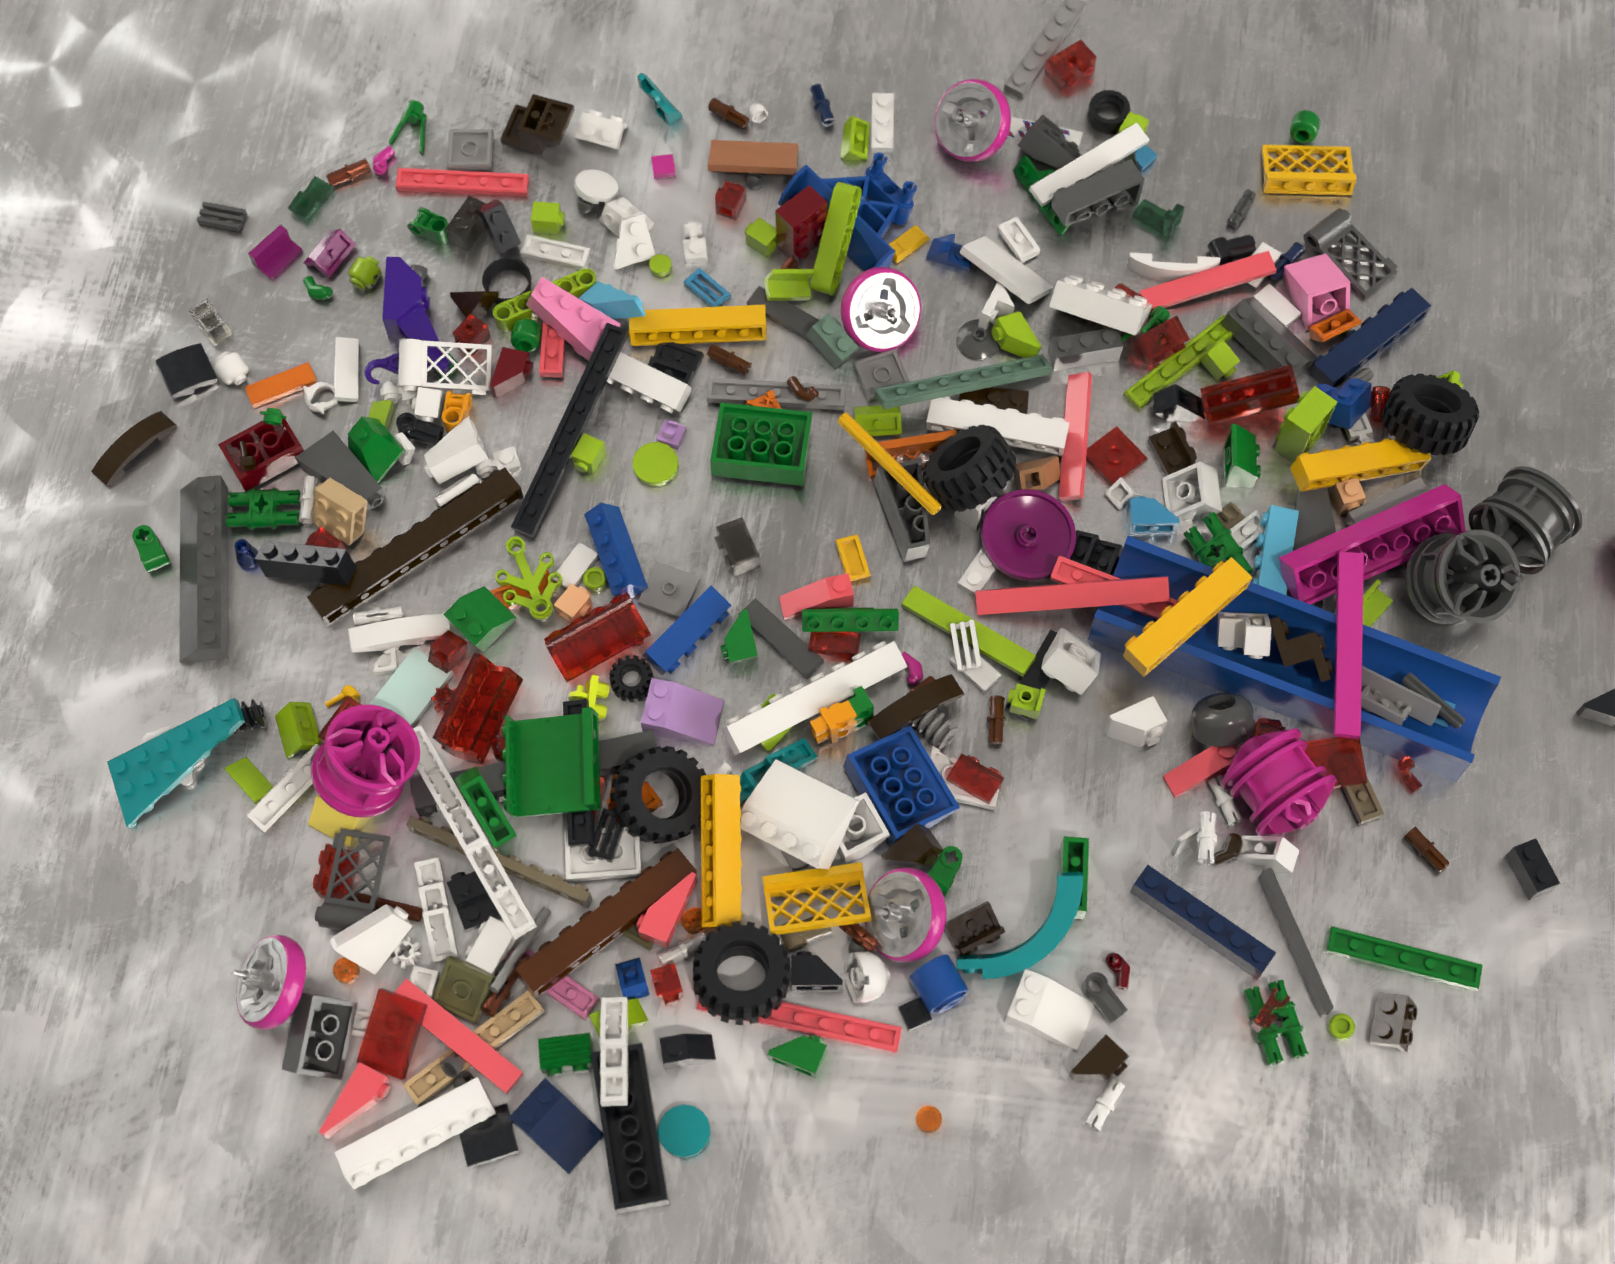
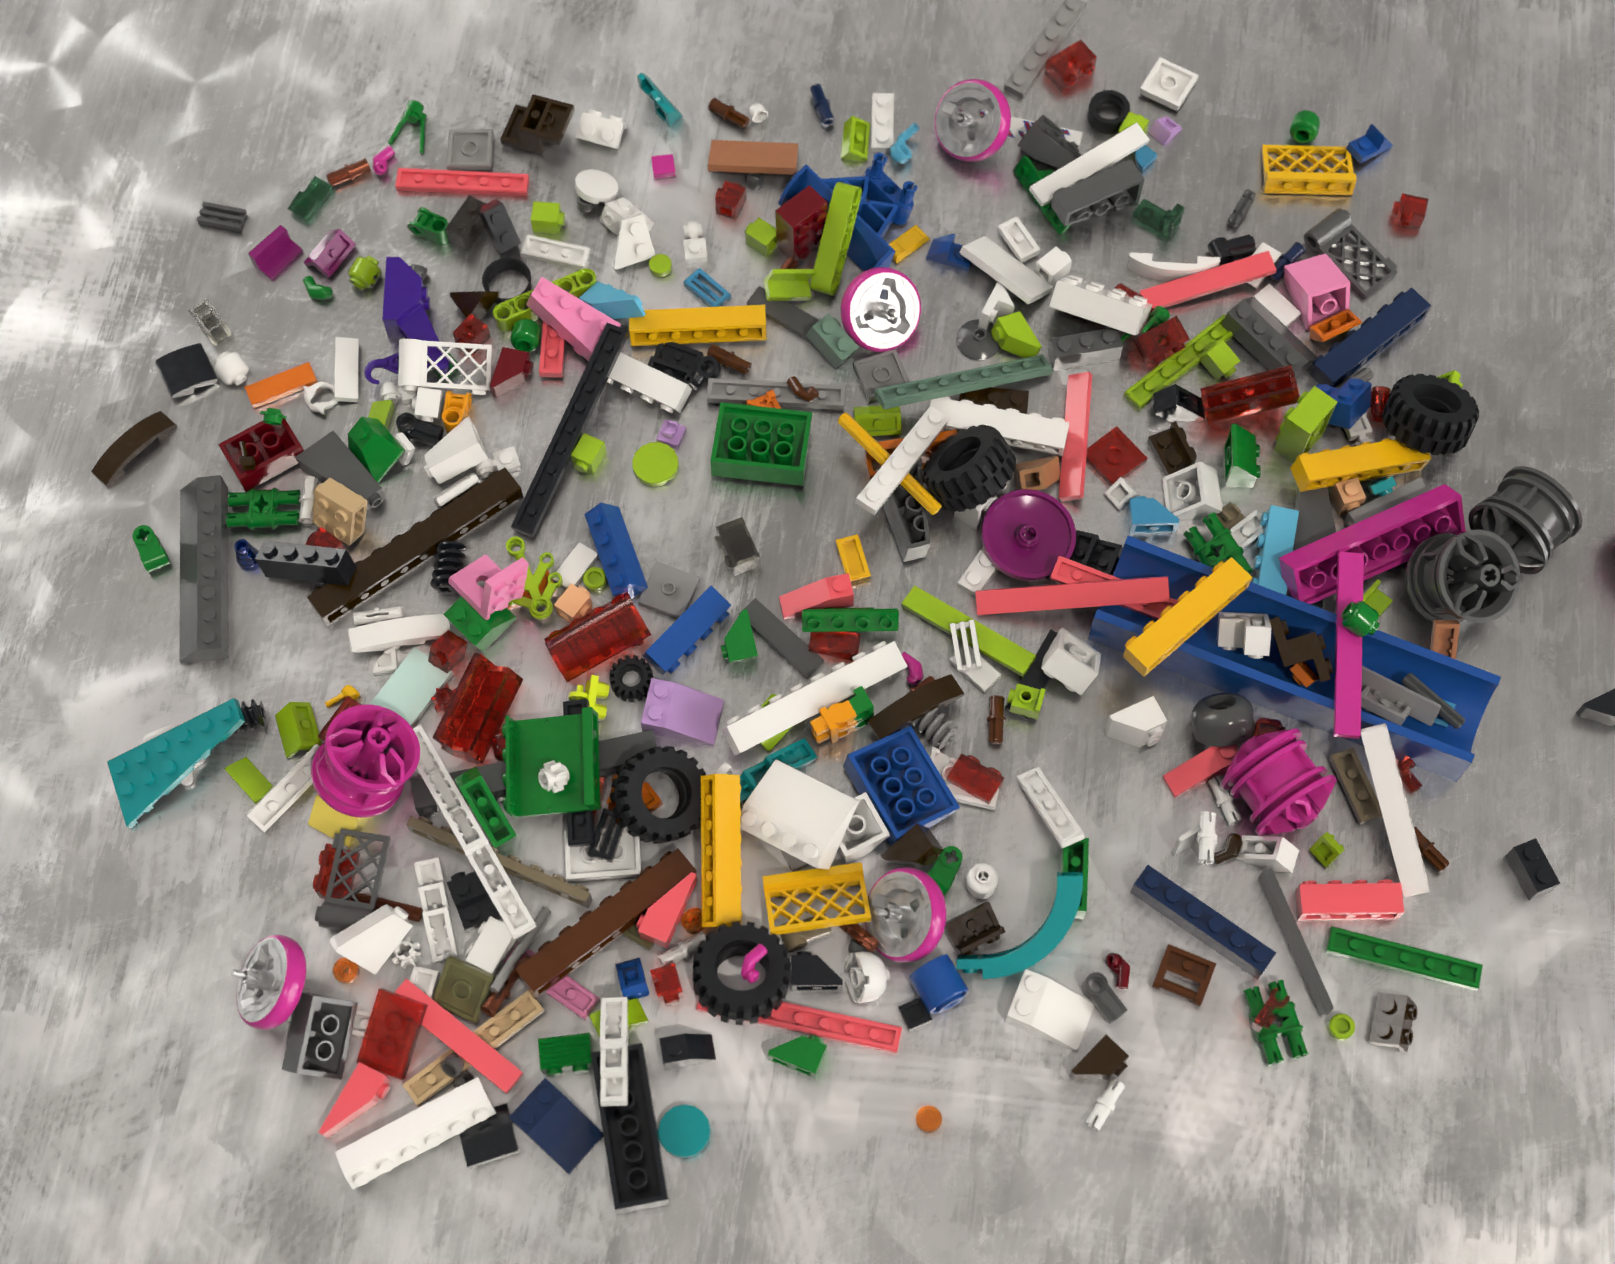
(446, 565): none -> black piece
(499, 587): none -> bright pink bracket
(553, 776): none -> white gear
(702, 367): none -> black plate
(748, 968): none -> dark pink arm
(899, 149): none -> medium azure plate
(902, 460): none -> white plate
(975, 883): none -> white head
(1050, 807): none -> white tile
(1053, 266): none -> white brick
(1164, 130): none -> lavender slope
(1168, 84): none -> white plate
(1187, 967): none -> reddish brown plate
(1303, 674): none -> orange plate
(1326, 849): none -> lime tile
(1340, 758): clear red tile -> none
(1349, 901): none -> coral brick
(1360, 618): none -> green head
(1369, 145): none -> blue slope
(1382, 486): none -> teal plate
(1395, 810): none -> white beam
(1409, 211): none -> clear red brick
(1445, 637): none -> nougat tile

